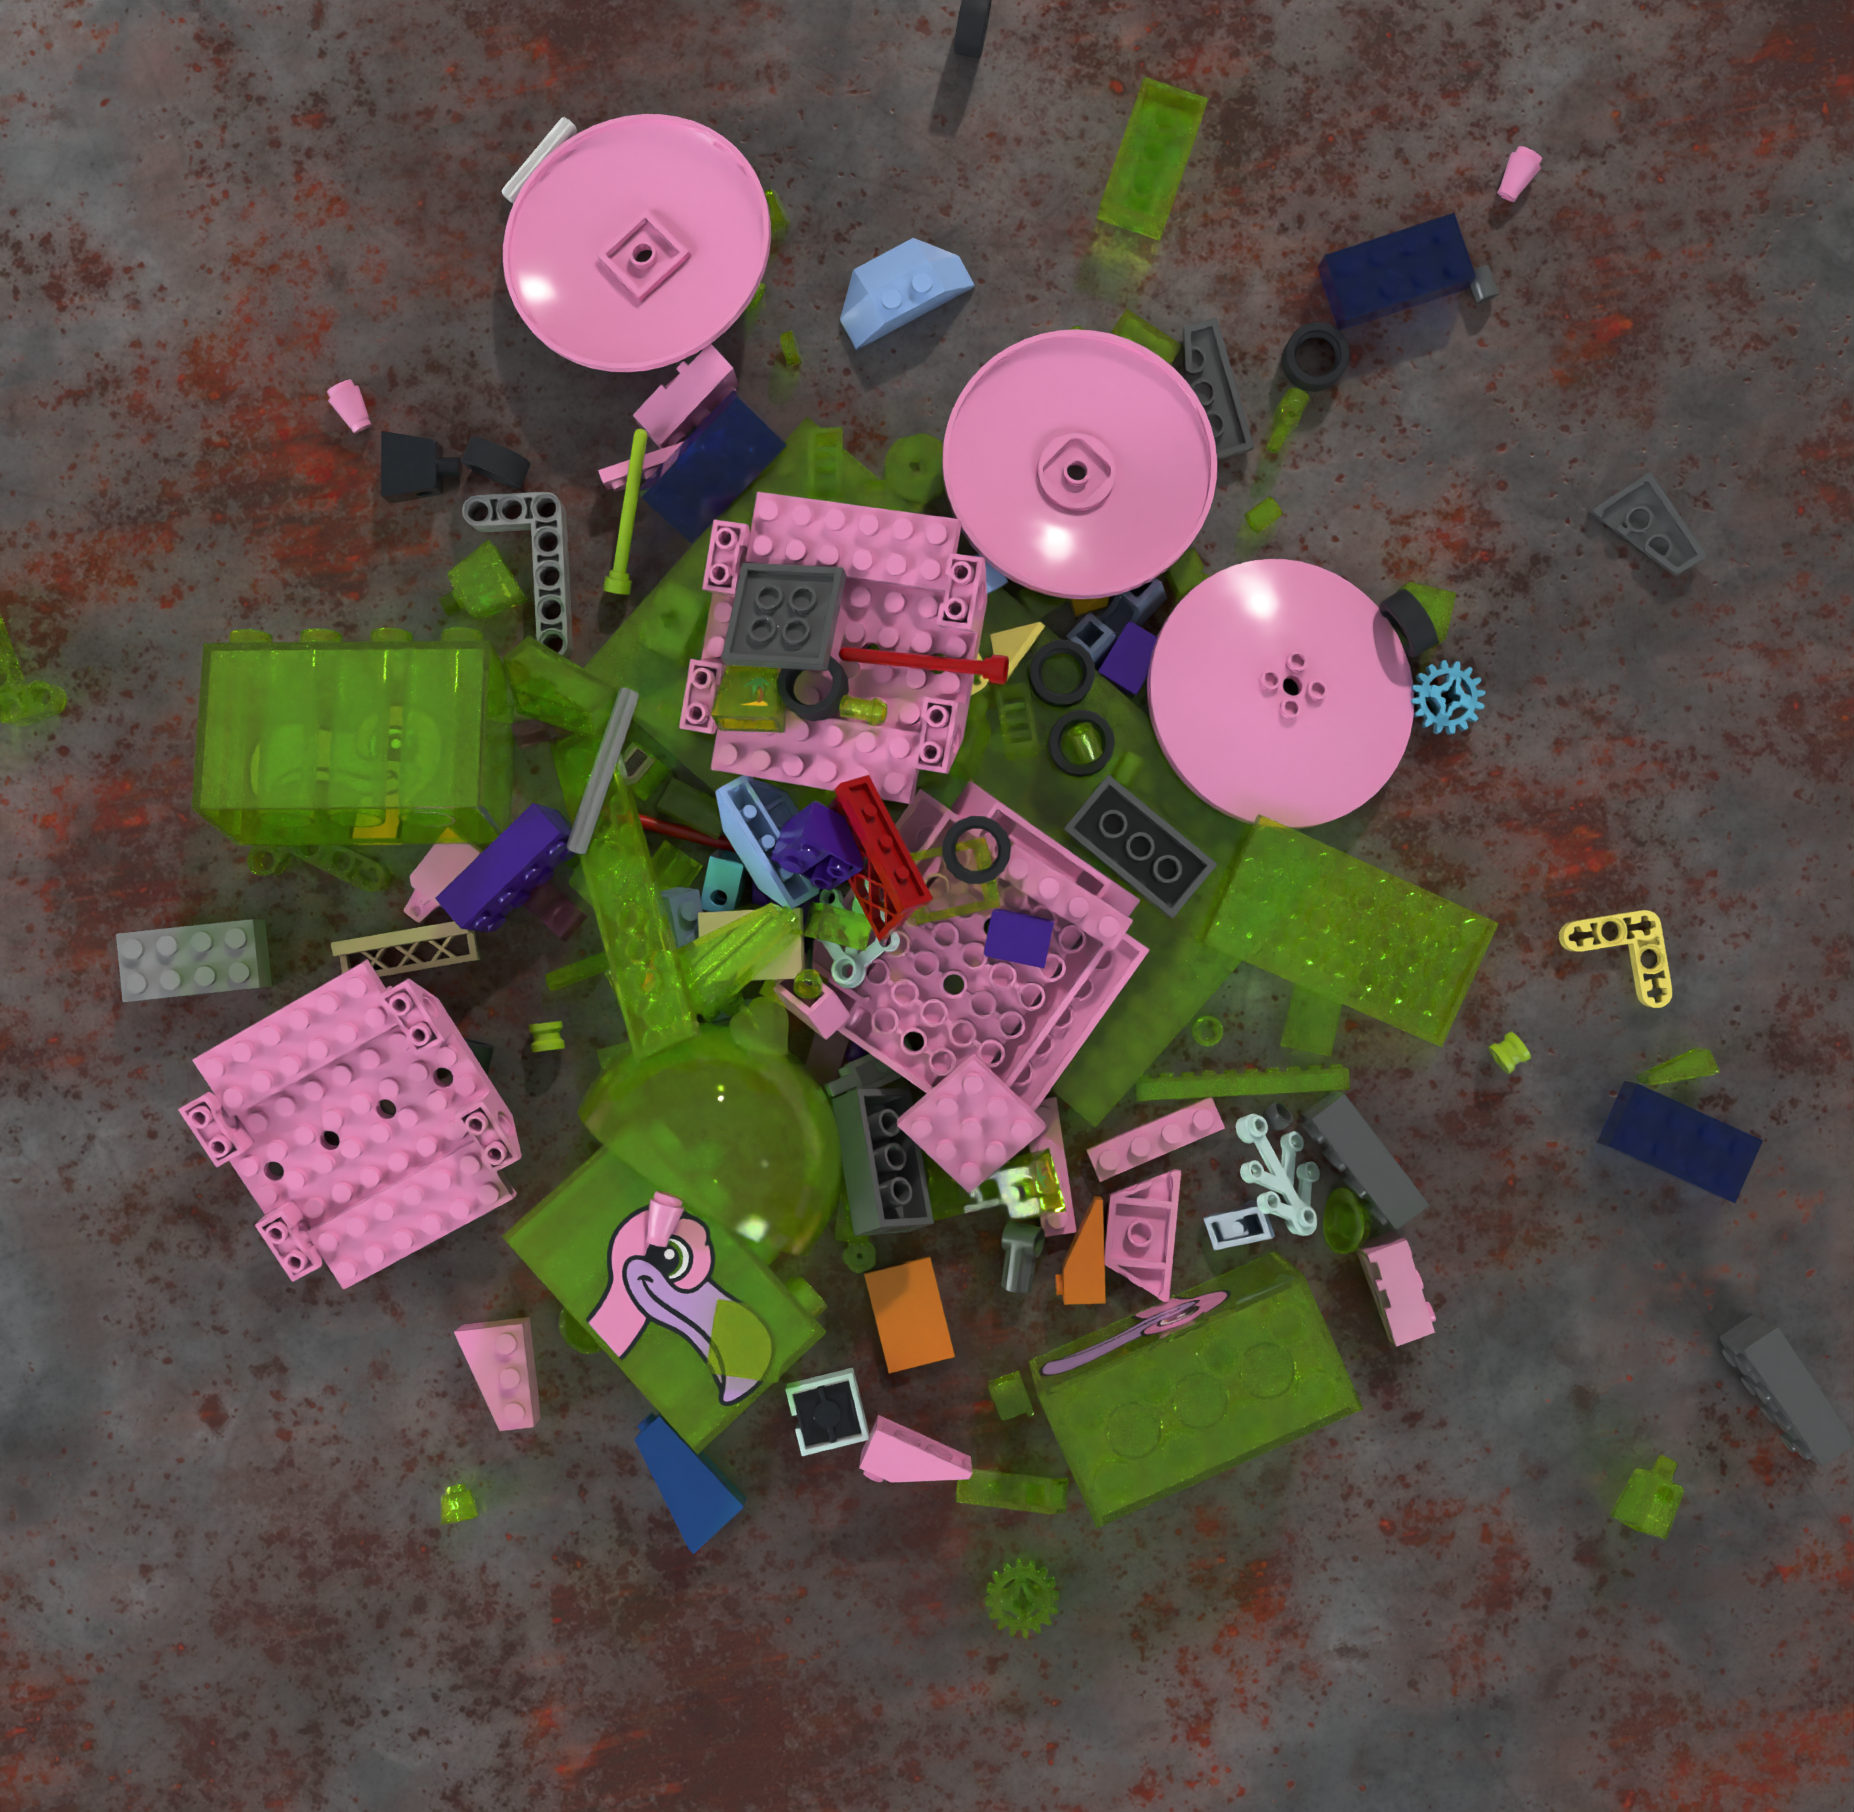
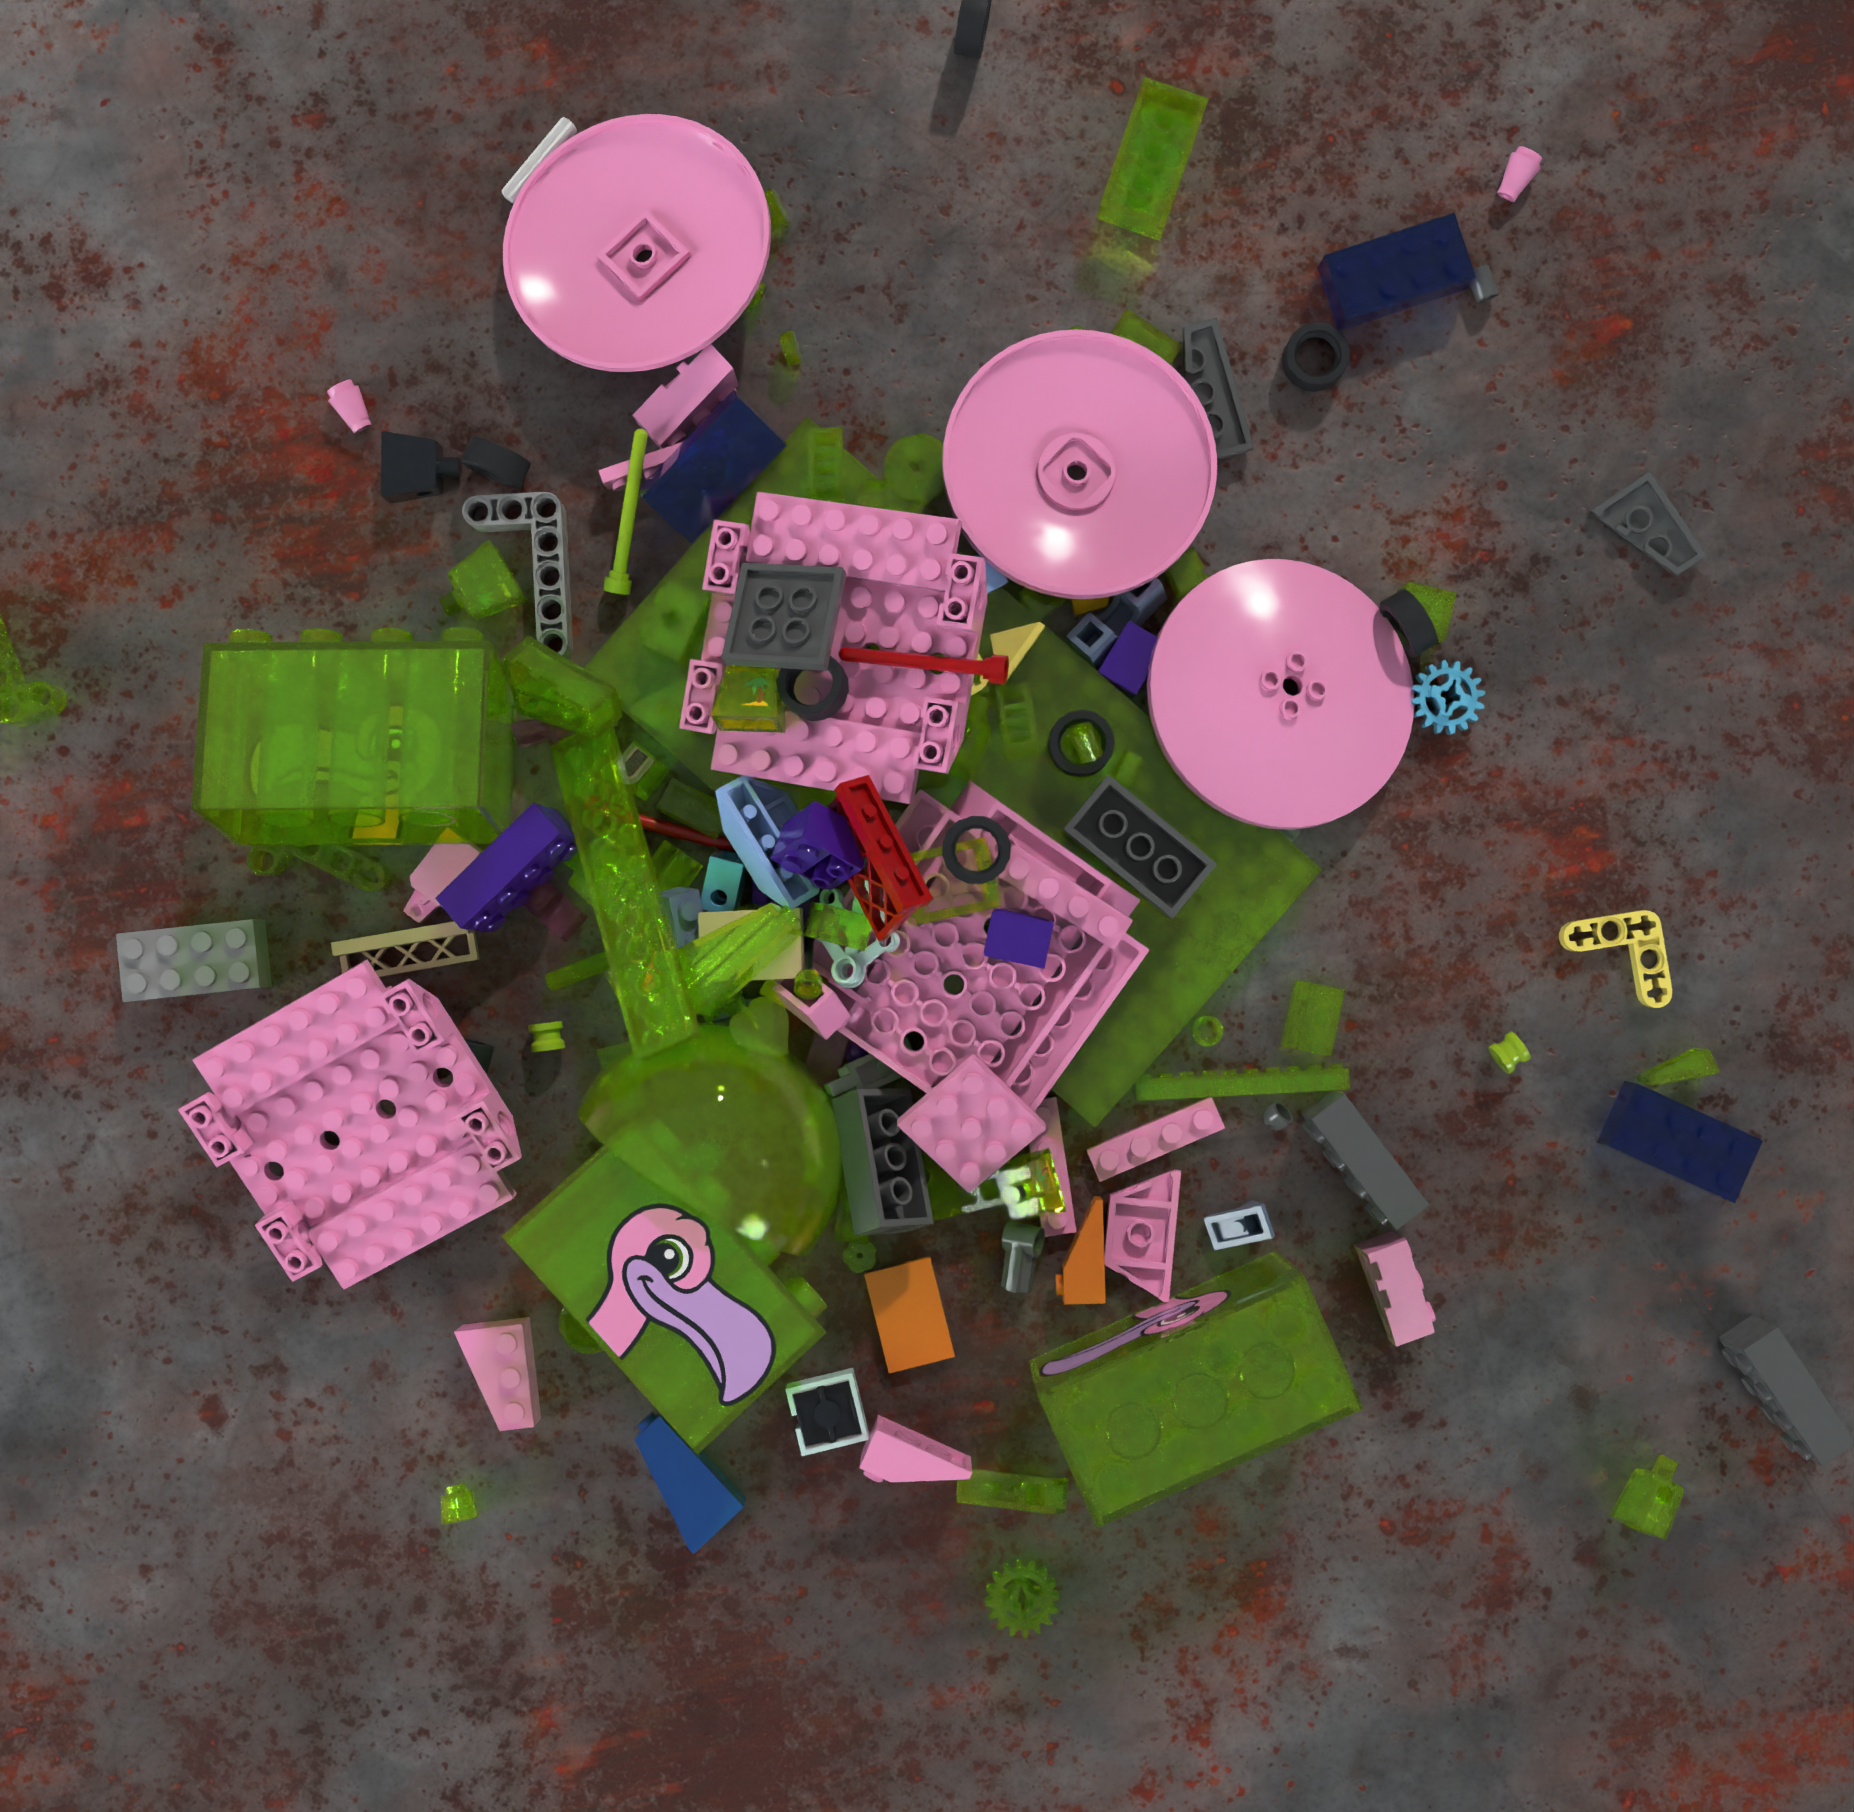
(602, 770): light grey axle -> none
(663, 1217): bright pink cone -> none
(747, 1341): clear neon green tile -> none
(863, 709): clear neon green pin -> none
(900, 289): light blue wedge -> none
(1010, 1396): clear neon green panel -> none
(1061, 647): black tyre -> none
(1263, 514): clear neon green hinge -> none
(1287, 417): clear neon green piece -> none
(1298, 1213): light aqua plant -> none
(1345, 1222): clear neon green piece -> none
(1349, 931): clear neon green plate -> none

